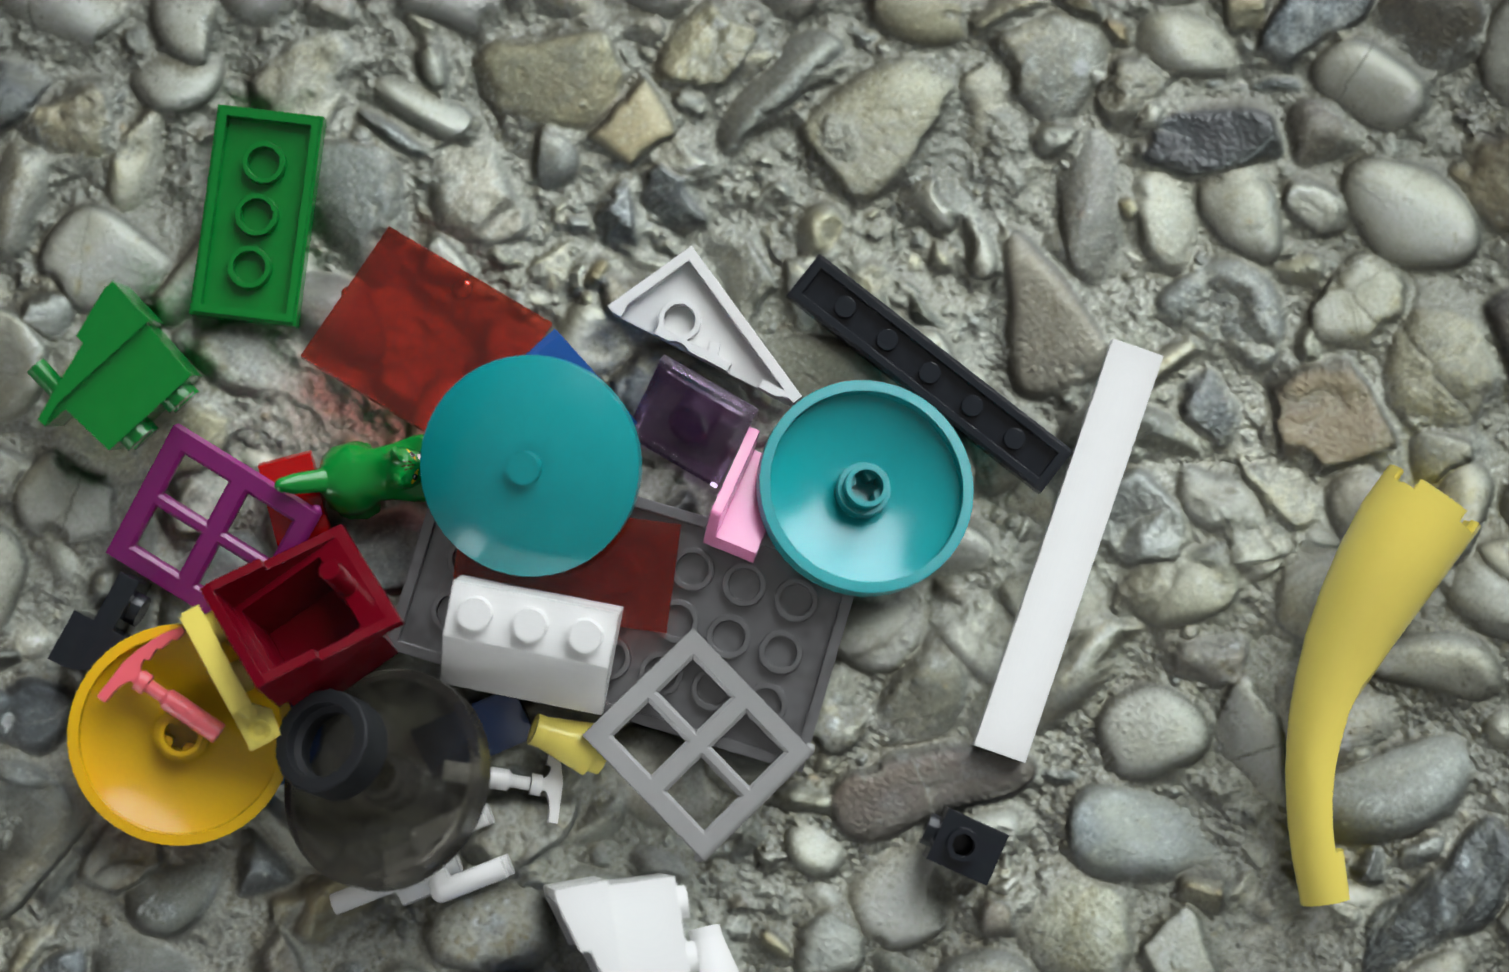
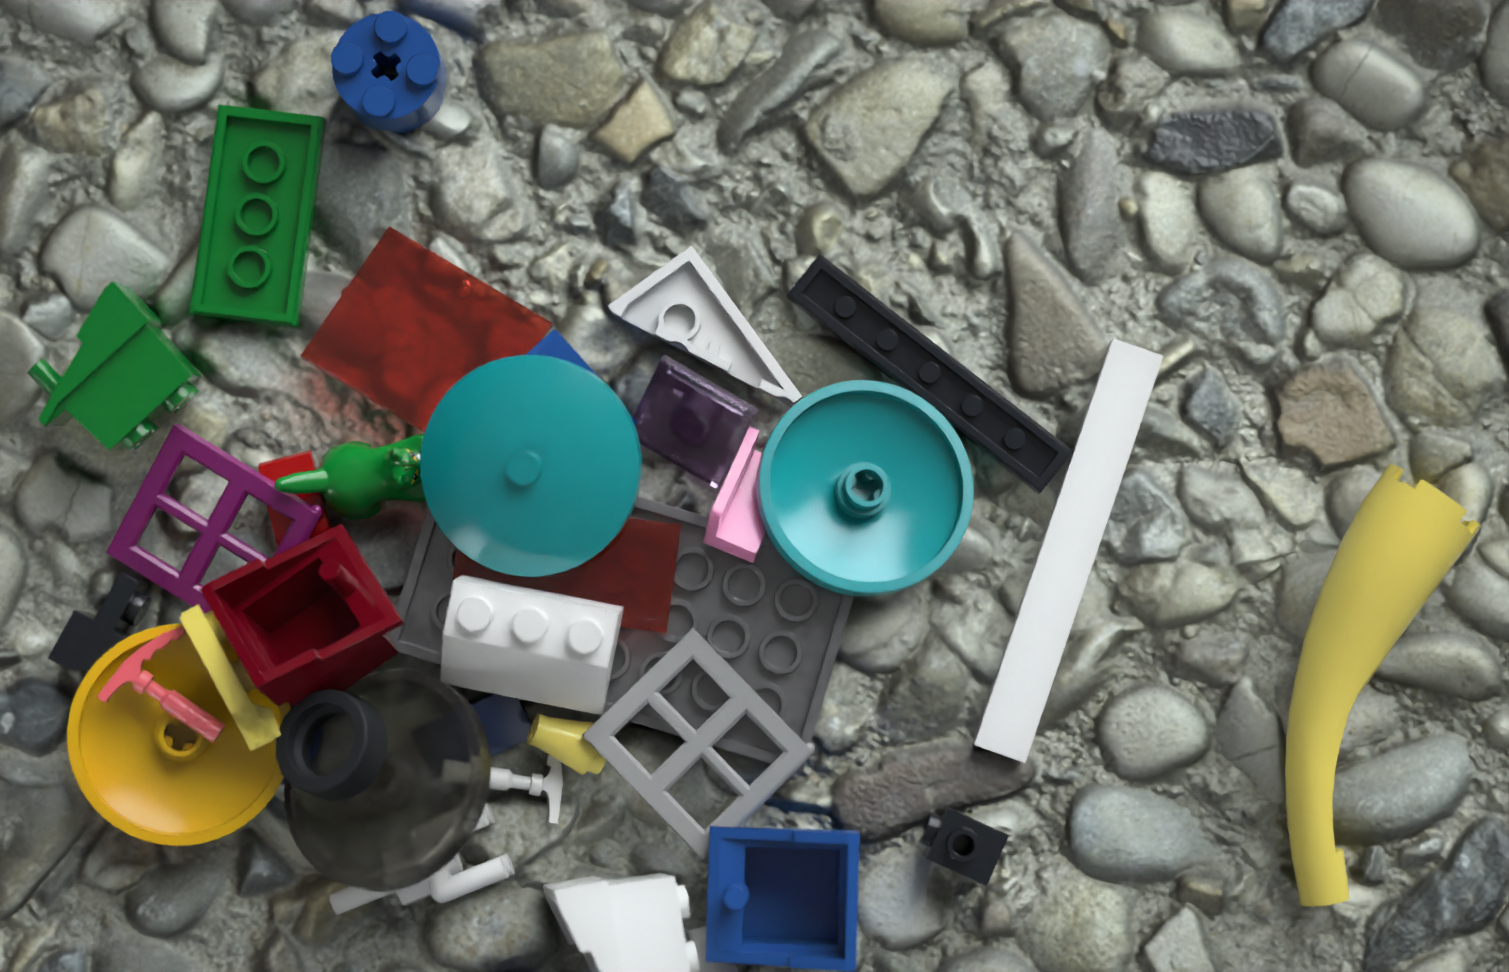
(382, 43): none -> blue brick
(783, 897): none -> blue piece

